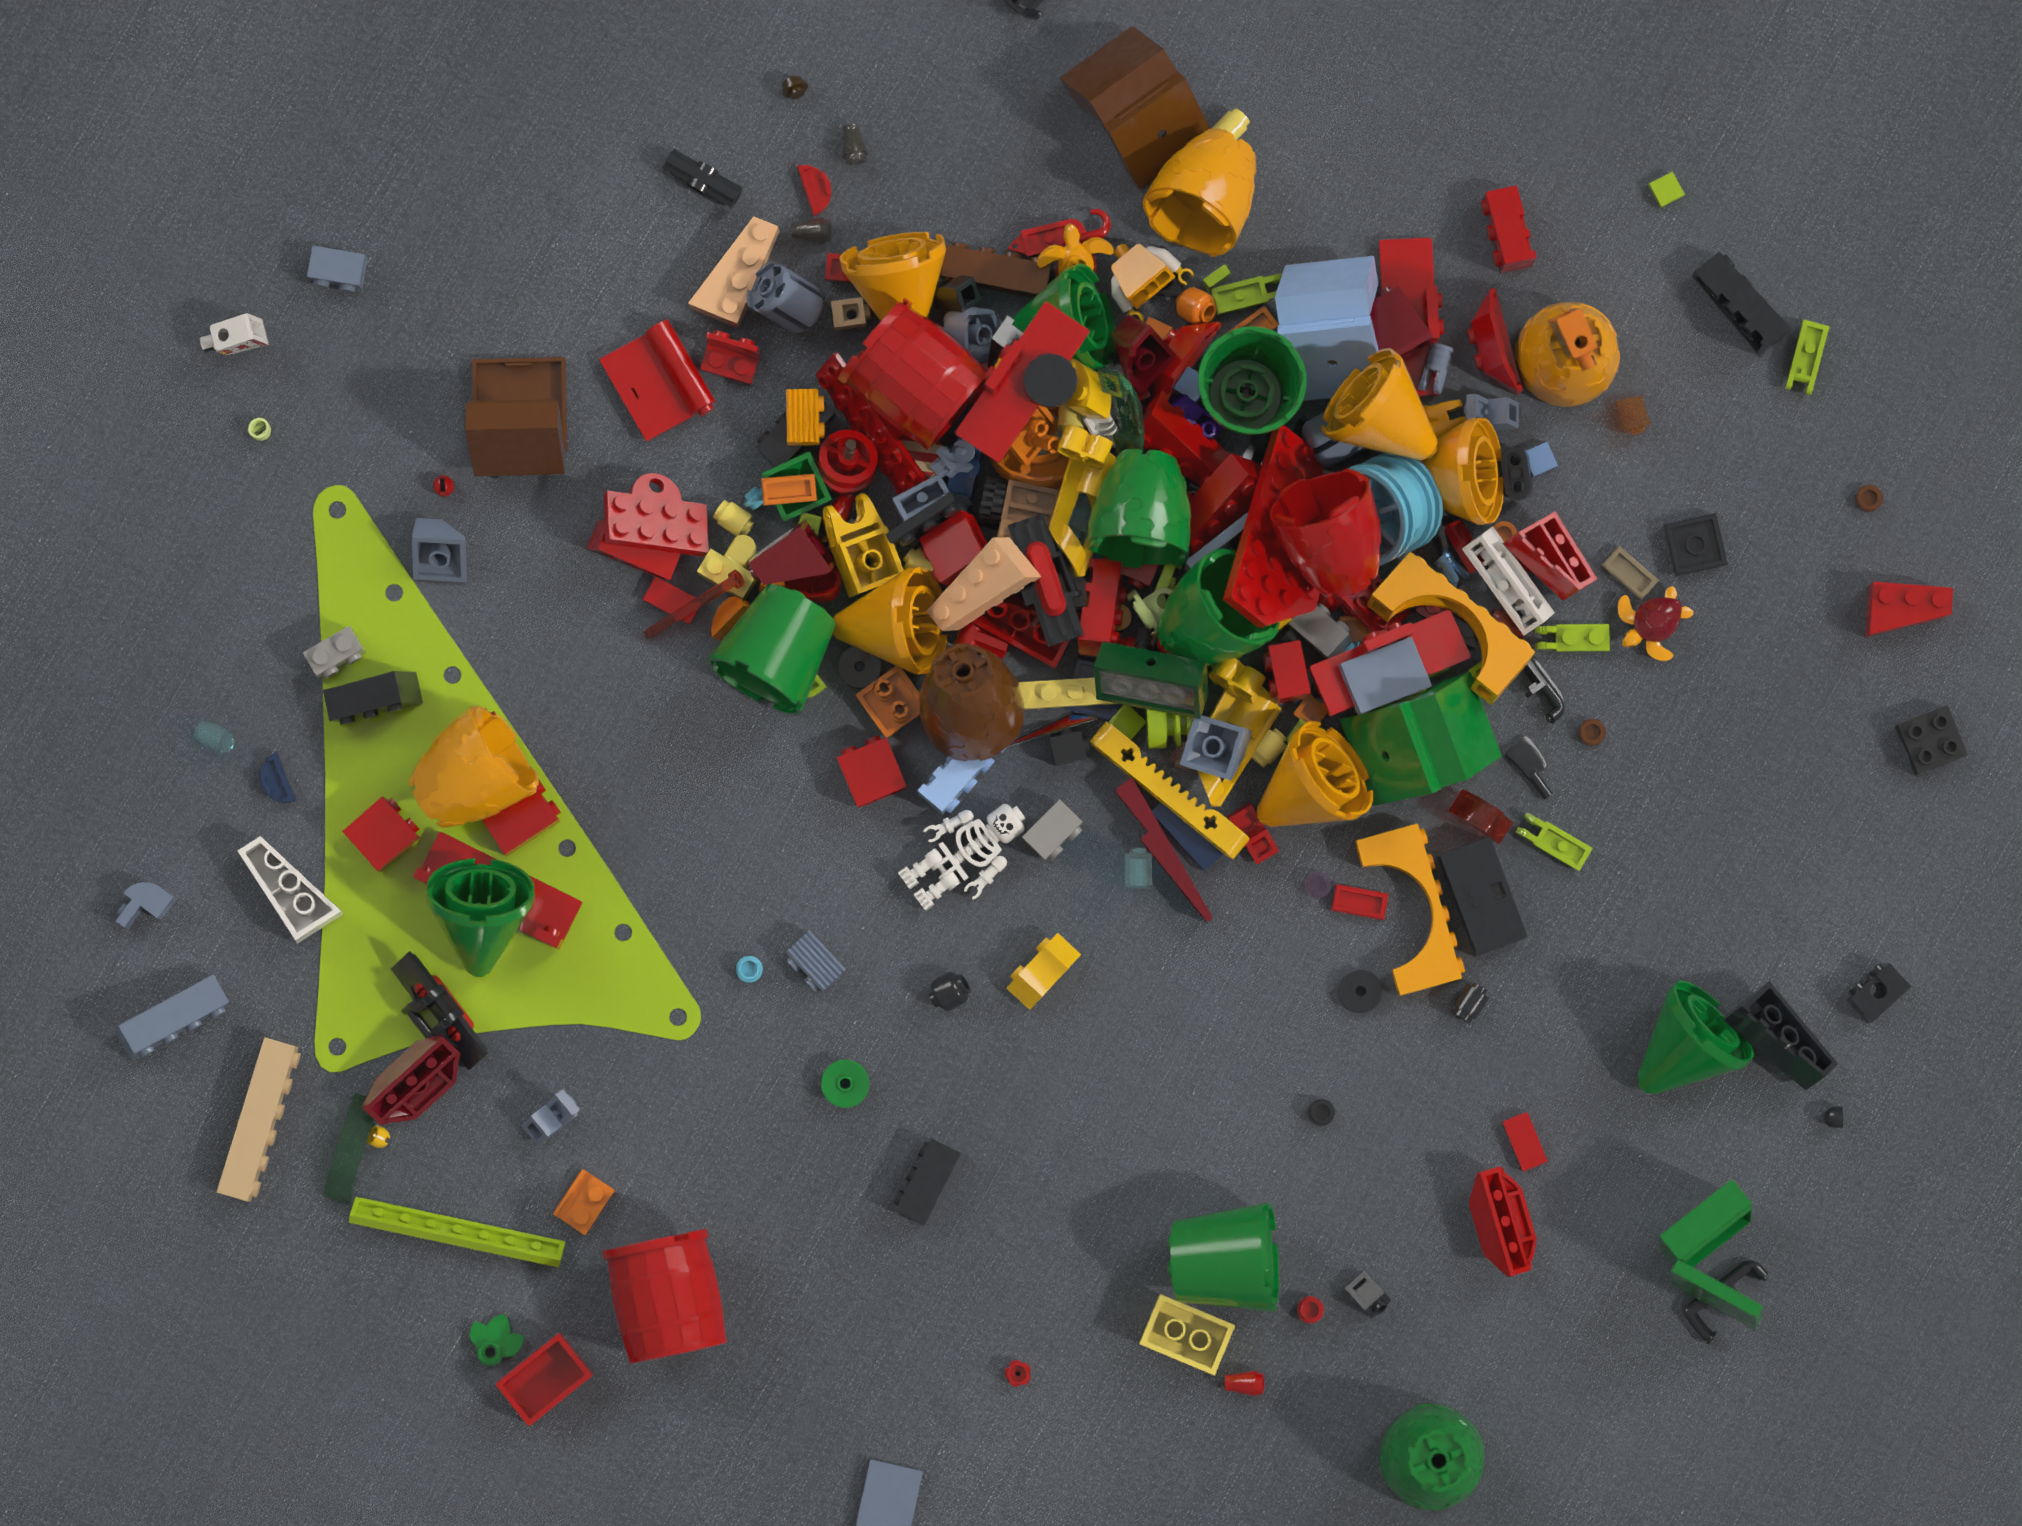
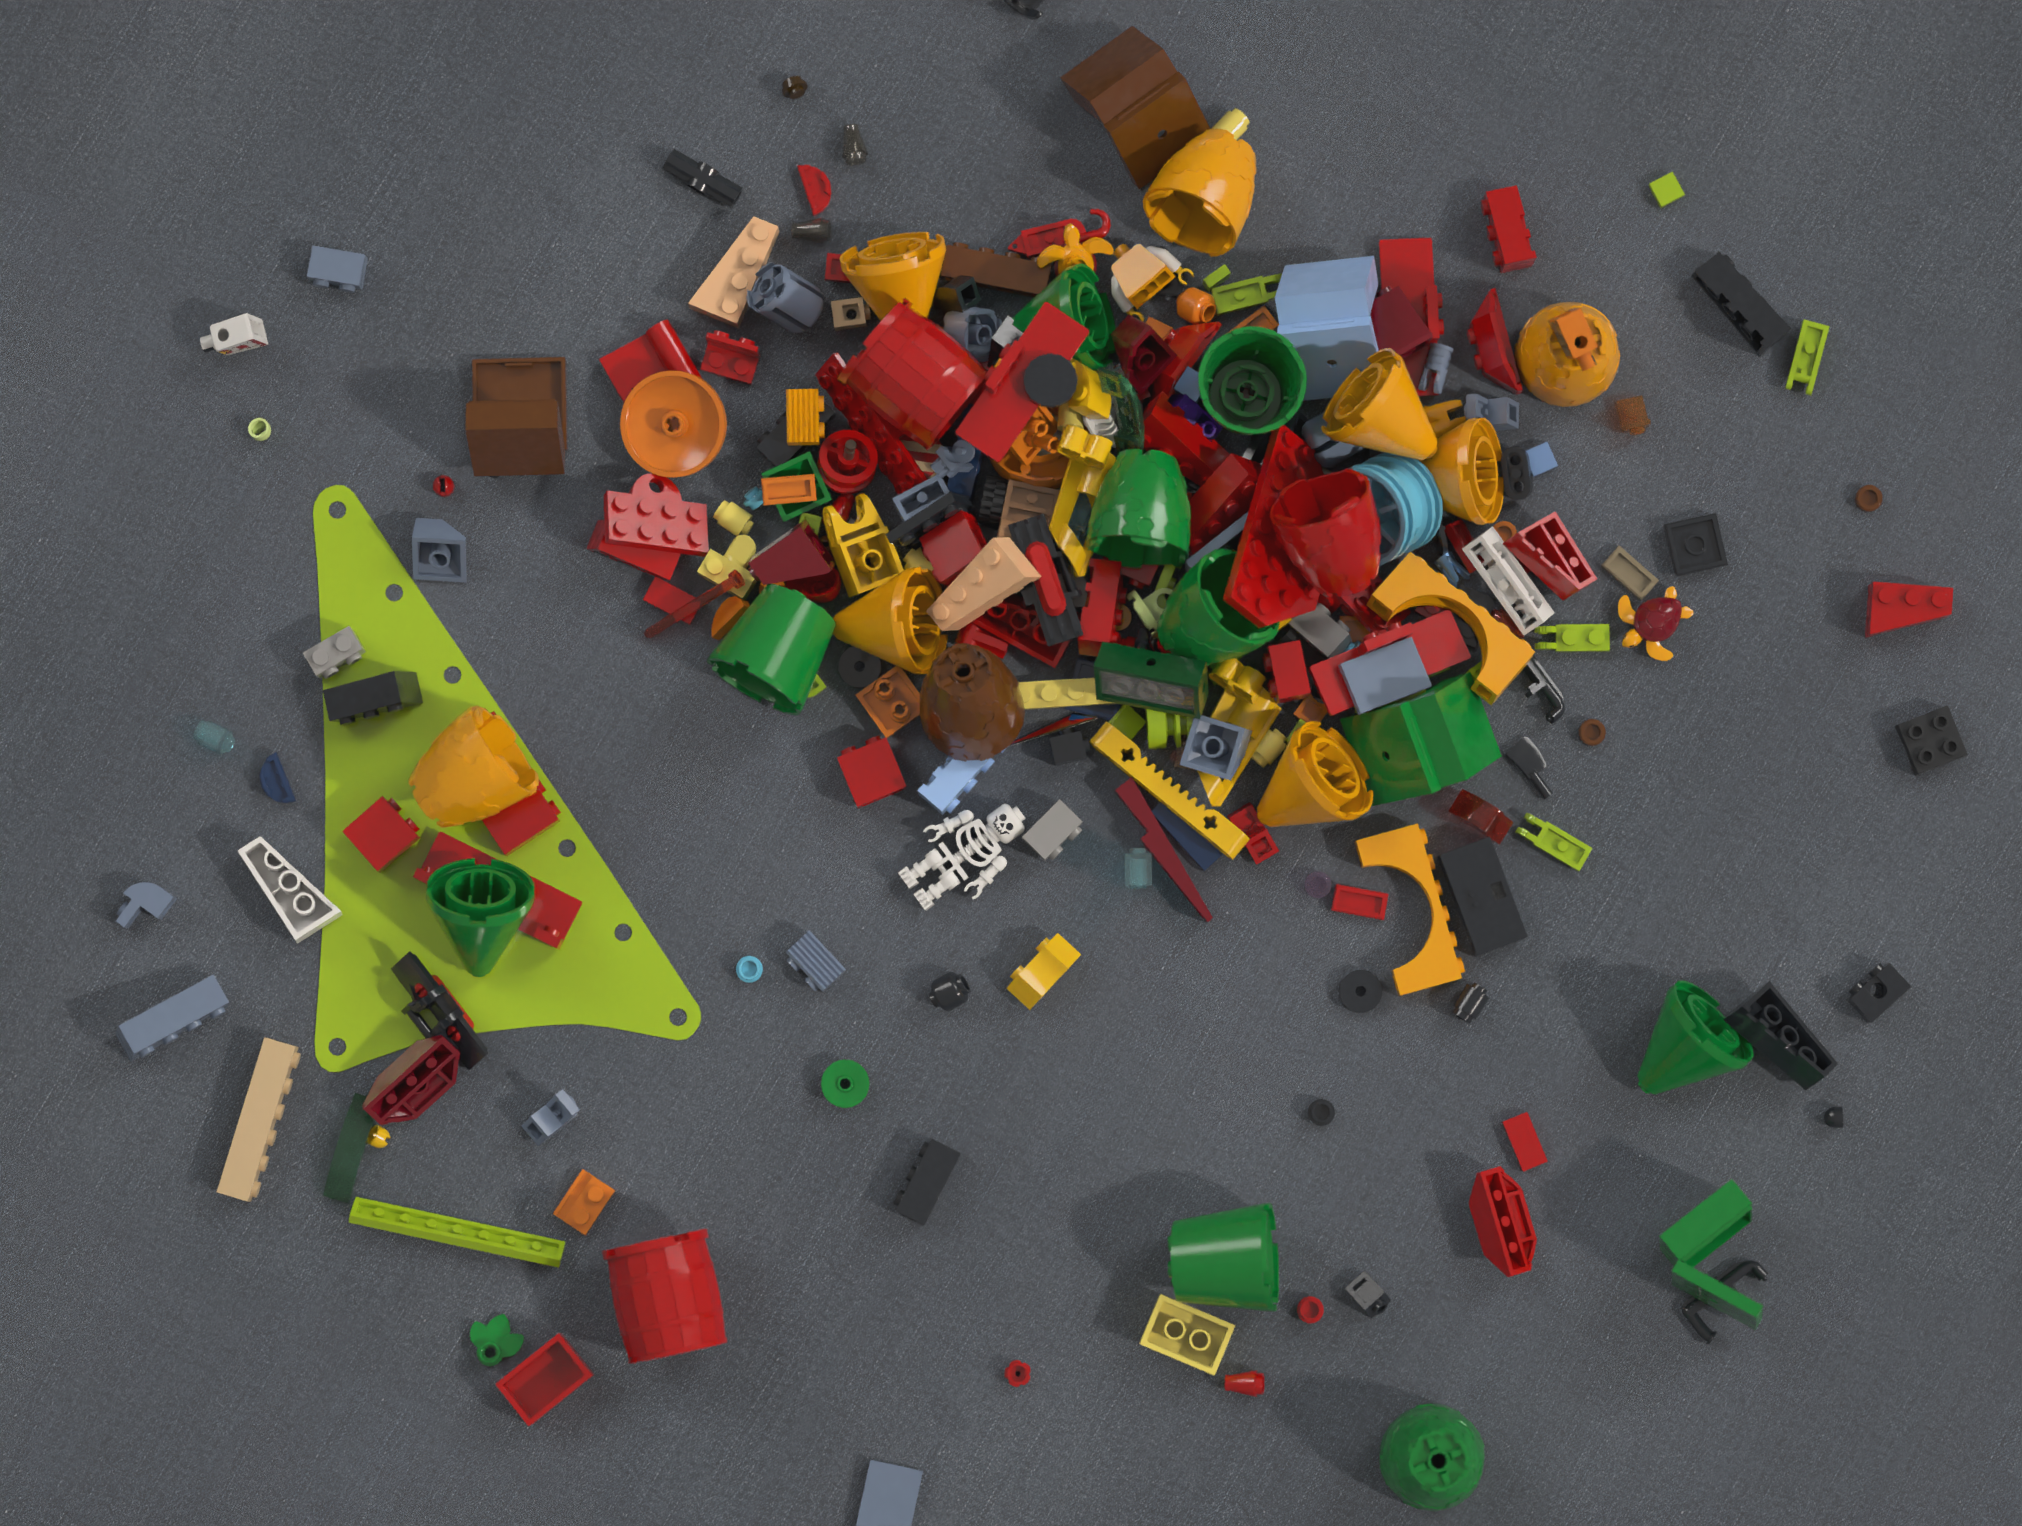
(673, 424): none -> orange dish

